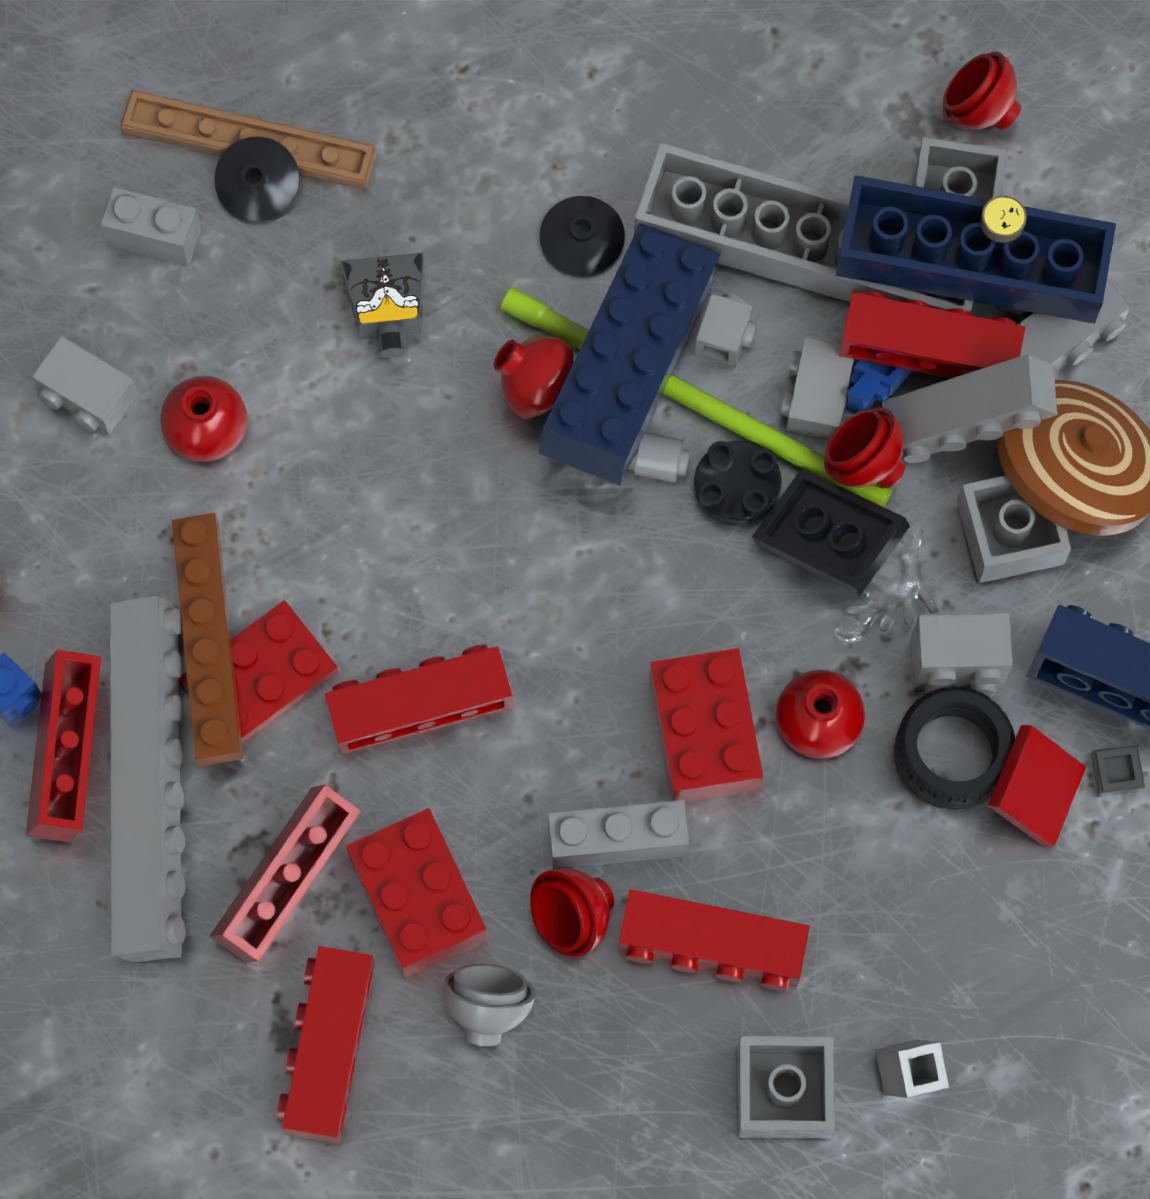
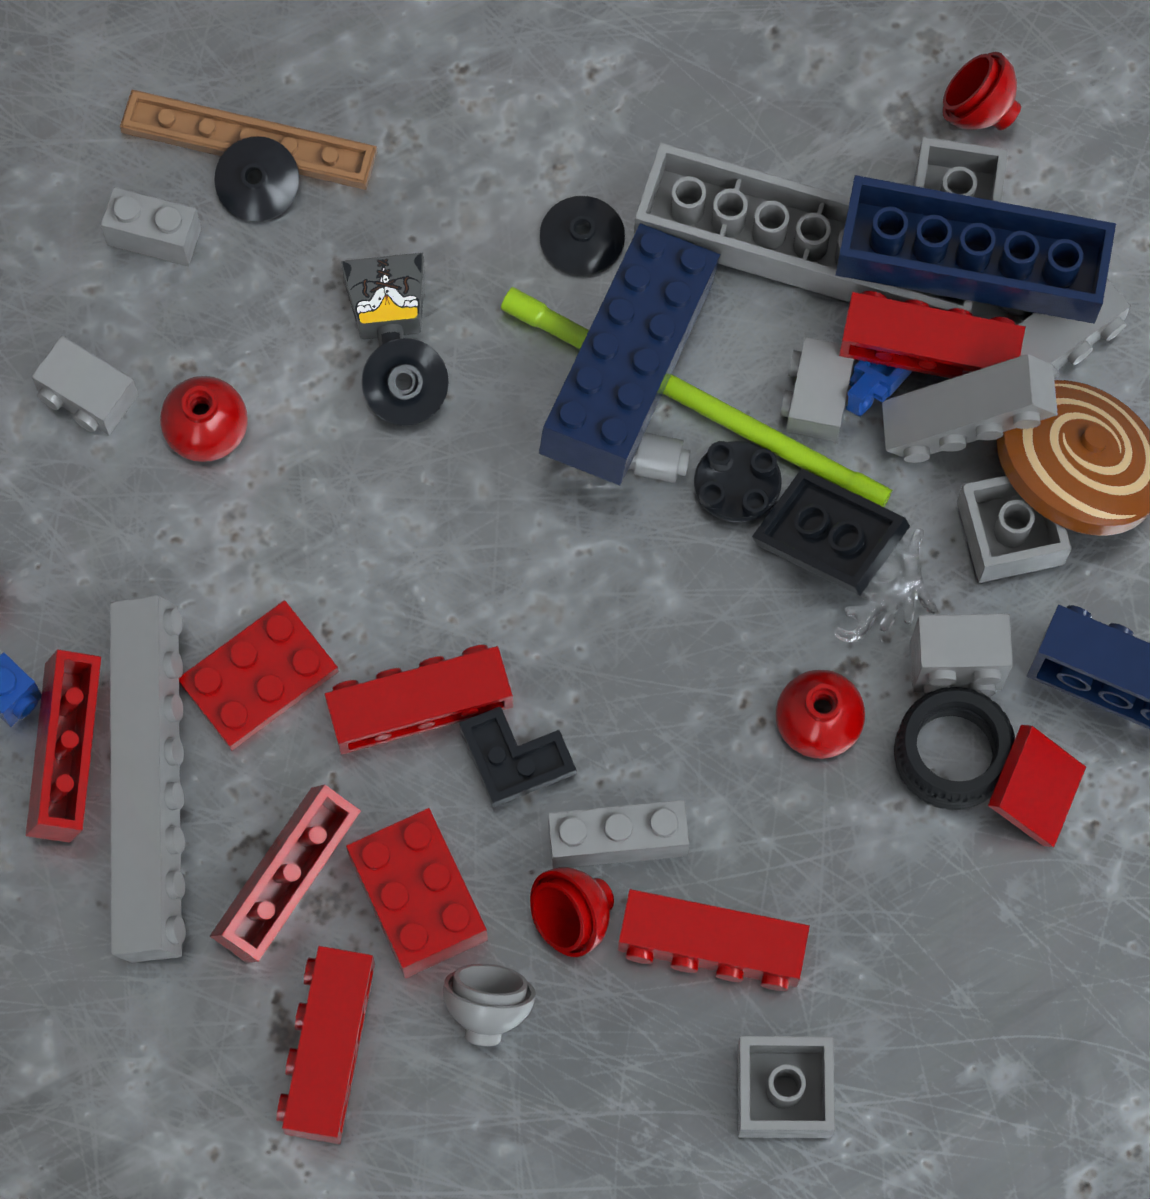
(207, 640): dark orange plate -> none
(427, 384): none -> black dish
(511, 769): none -> black plate
(533, 373): red piece -> none
(705, 726): red brick -> none
(725, 329): light grey brick -> none
(866, 450): red piece -> none
(912, 1068): light grey brick -> none
(1003, 219): light yellow tile -> none
(1118, 770): dark grey tile -> none

